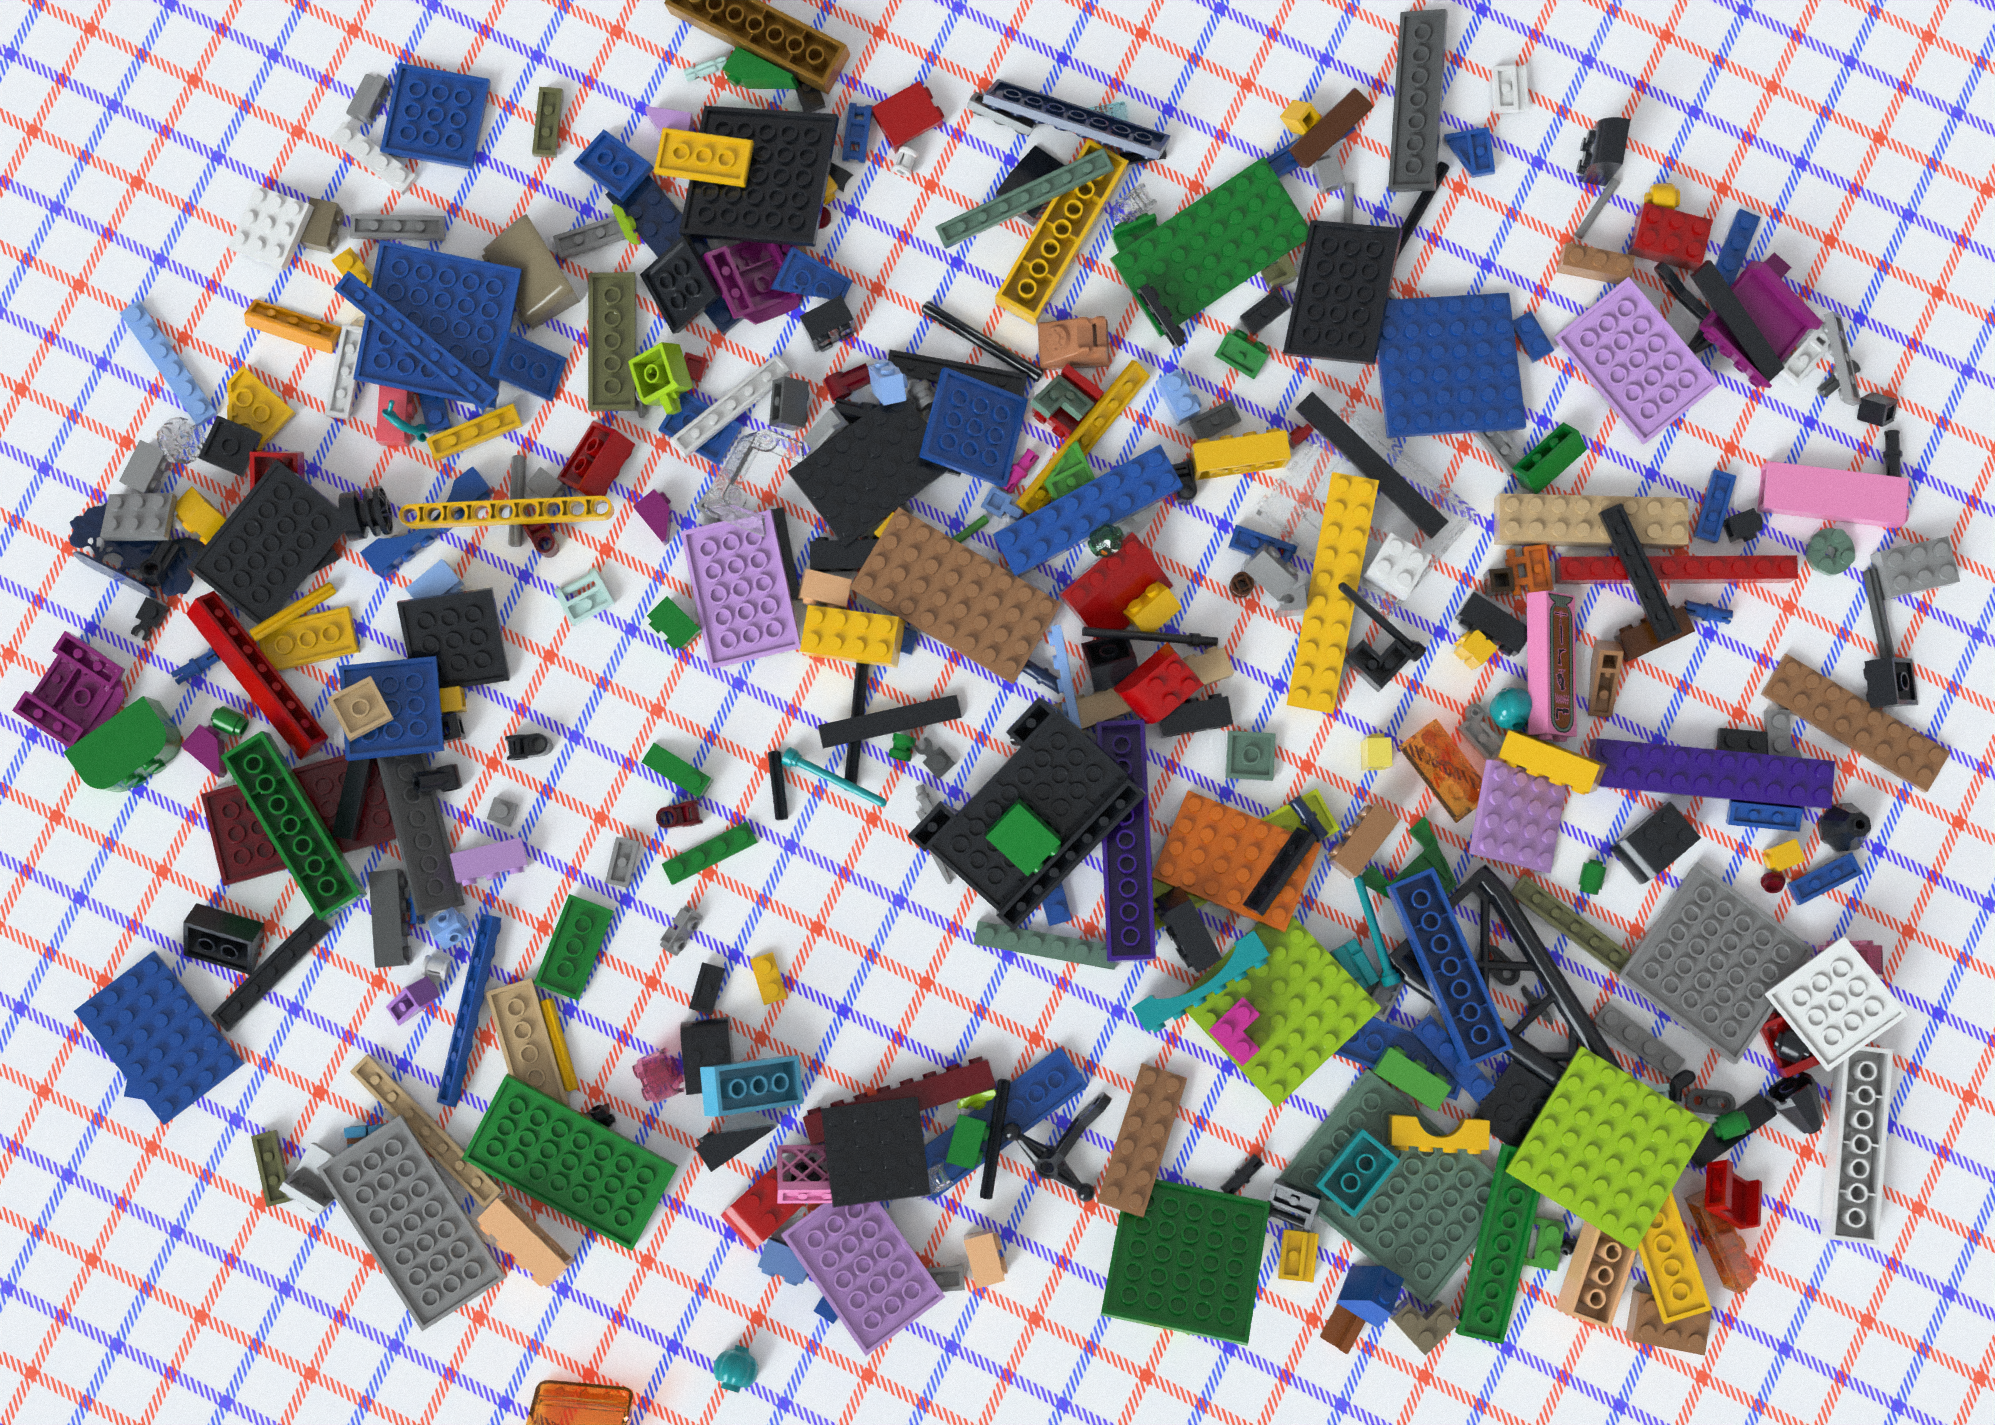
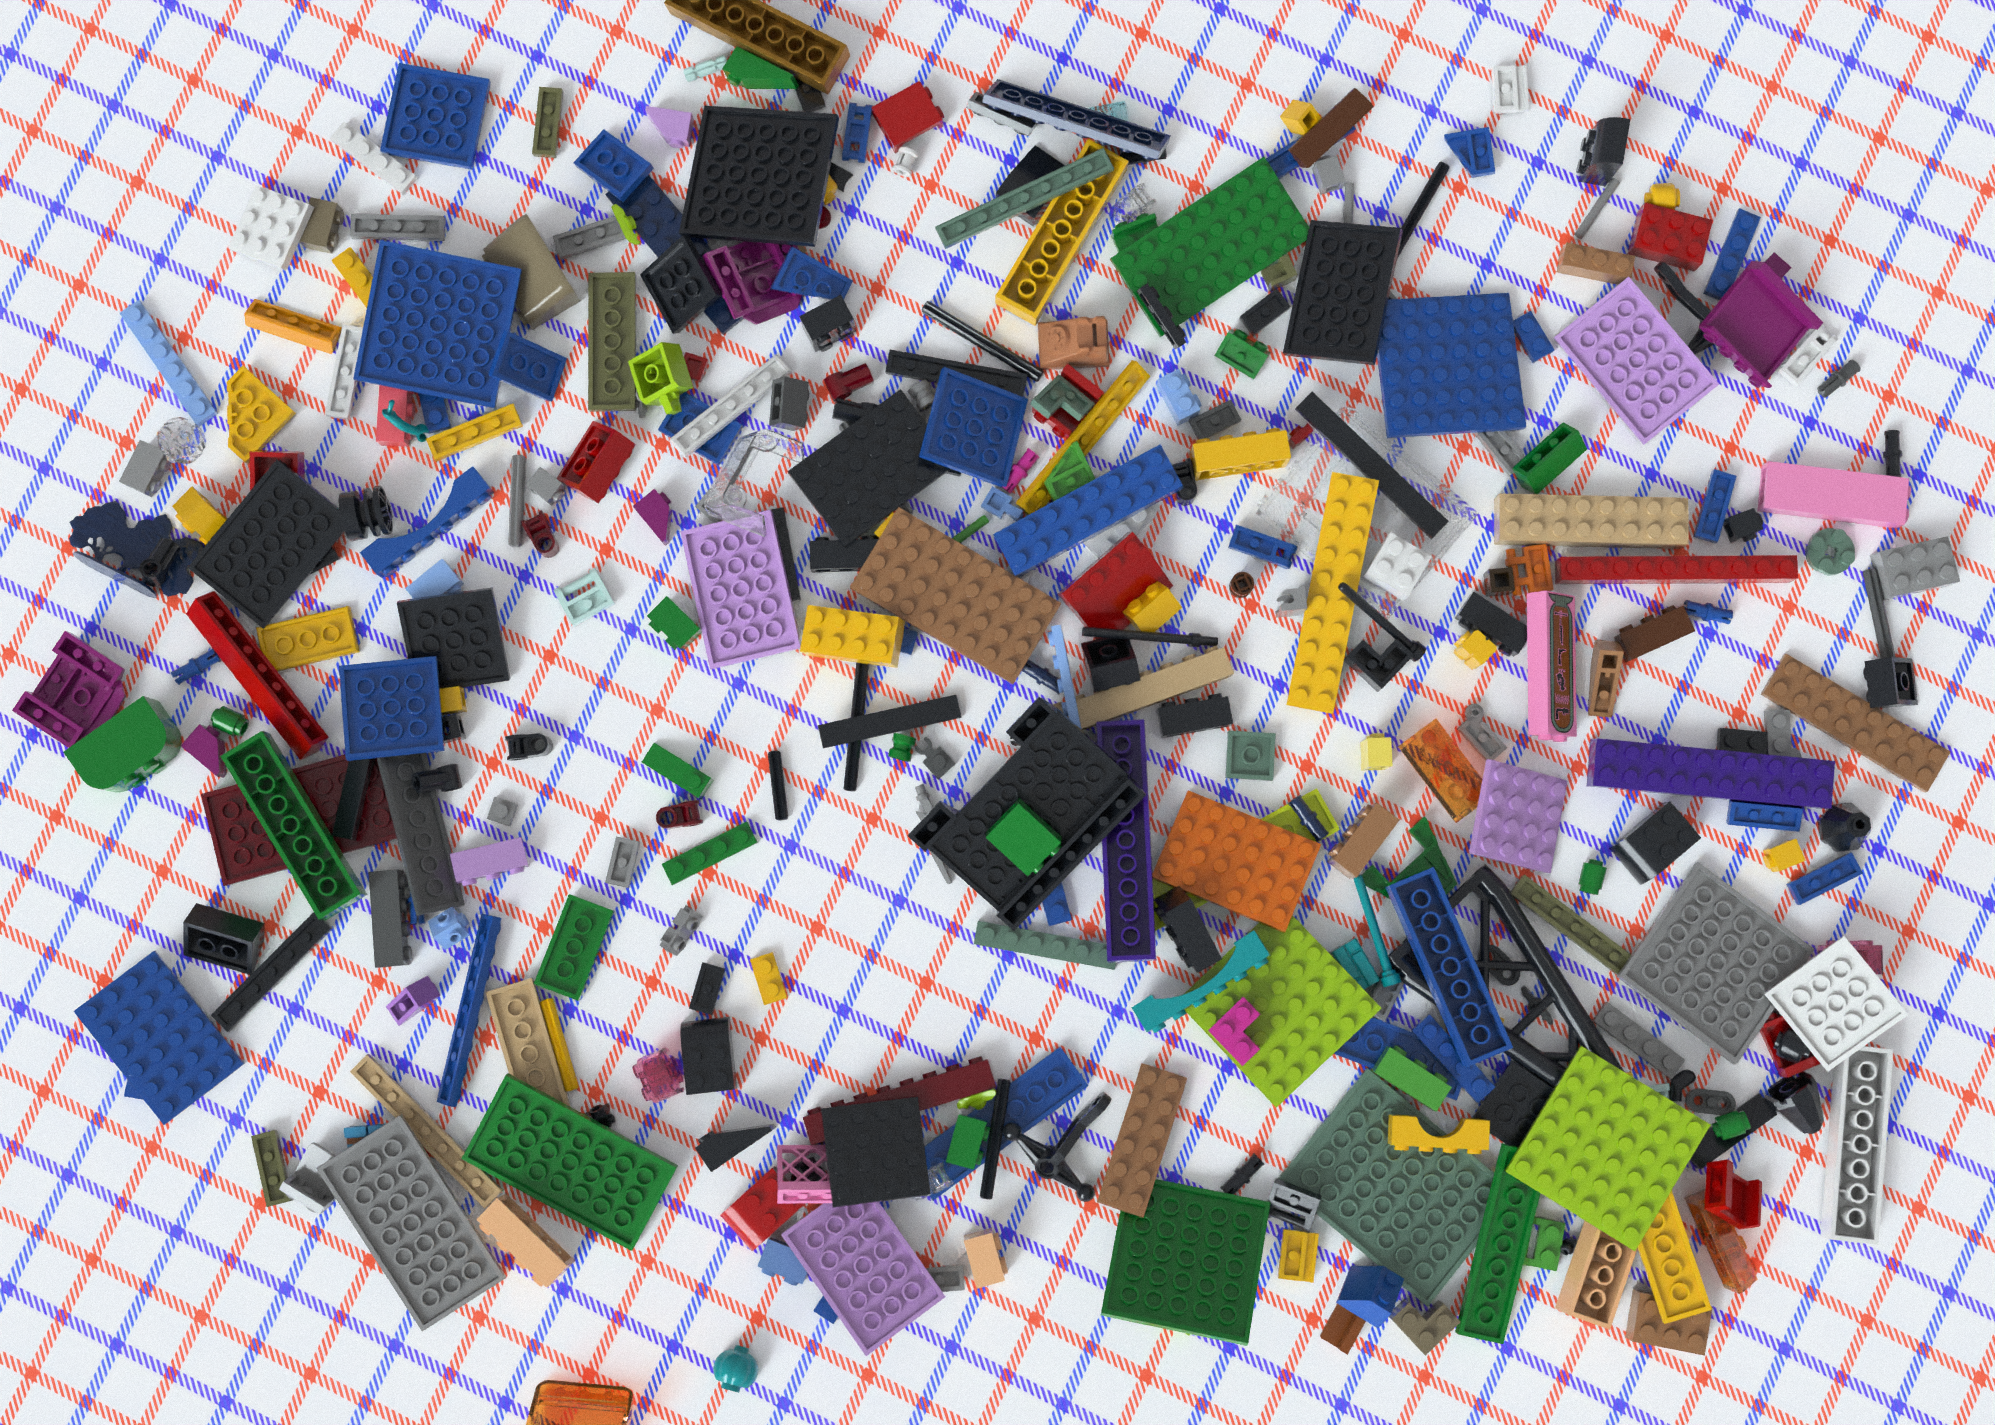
(138, 517): light grey plate -> none
(151, 615): black plate -> none
(229, 446): black plate -> none
(292, 611): yellow axle -> none
(360, 708): tan plate -> none
(369, 98): light grey panel -> none
(416, 341): blue plate -> none
(436, 967): white bush -> none
(496, 507): yellow beam -> none
(704, 157): yellow tile -> none
(751, 1085): medium azure brick -> none
(793, 758): teal piece -> none
(824, 589): light nougat brick -> none
(825, 429): light grey panel -> none
(887, 382): light blue brick -> none
(1106, 540): clear green head -> none
(1158, 685): red brick -> none
(1271, 571): light grey brick -> none
(1280, 871): black plate -> none
(1356, 1172): teal brick -> none
(1418, 101): dark grey plate -> none
(1511, 708): teal plant -> none
(1553, 761): yellow brick -> none
(1640, 572): black tile -> none
(1736, 320): black tile -> none
(1772, 882): dark red plate -> none
(1840, 351): light grey plate -> none
(1877, 409): black panel -> none

